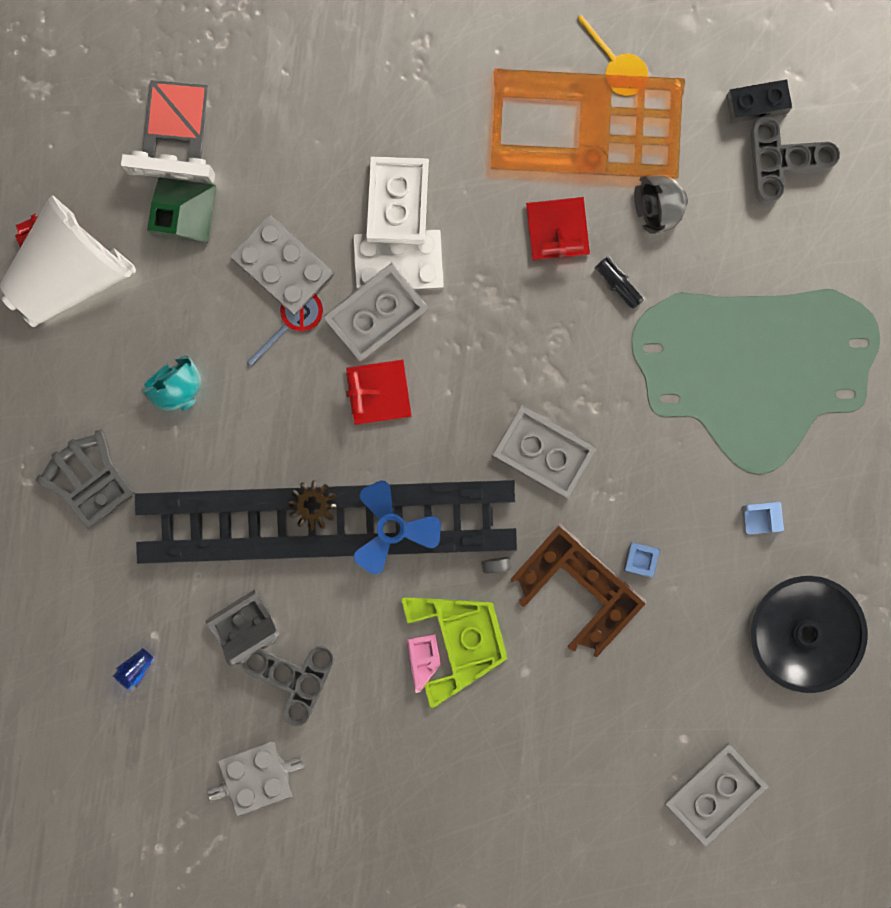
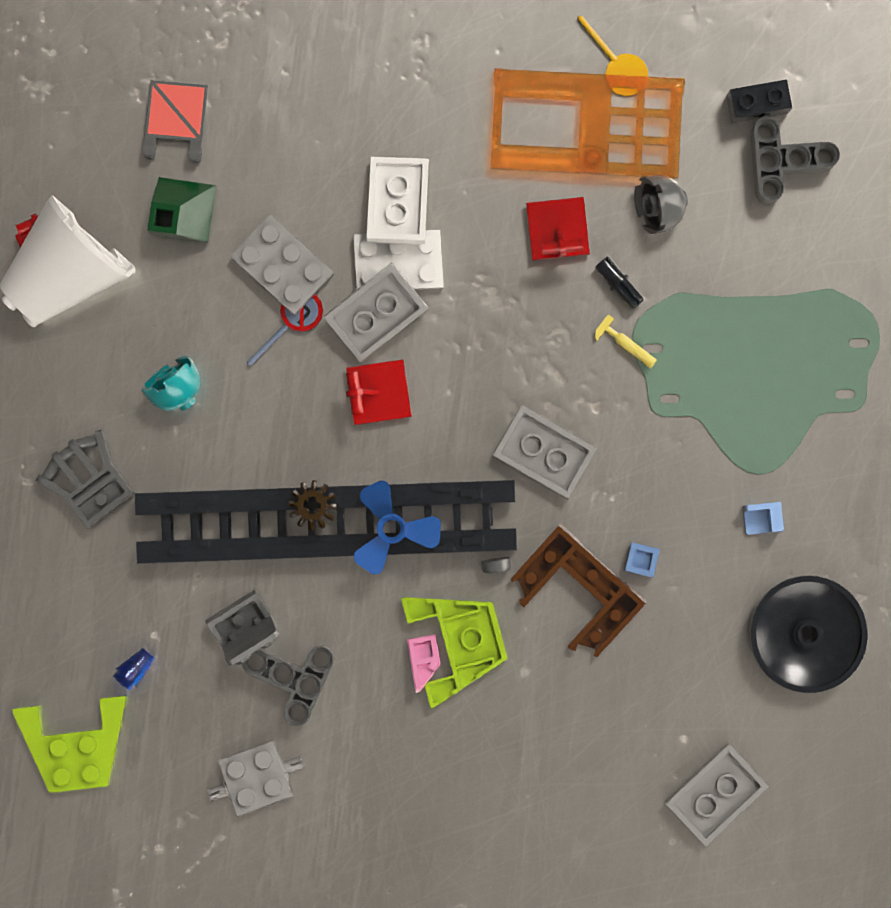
(74, 758): none -> lime wing
(167, 167): white plate -> none
(625, 342): none -> light yellow piece

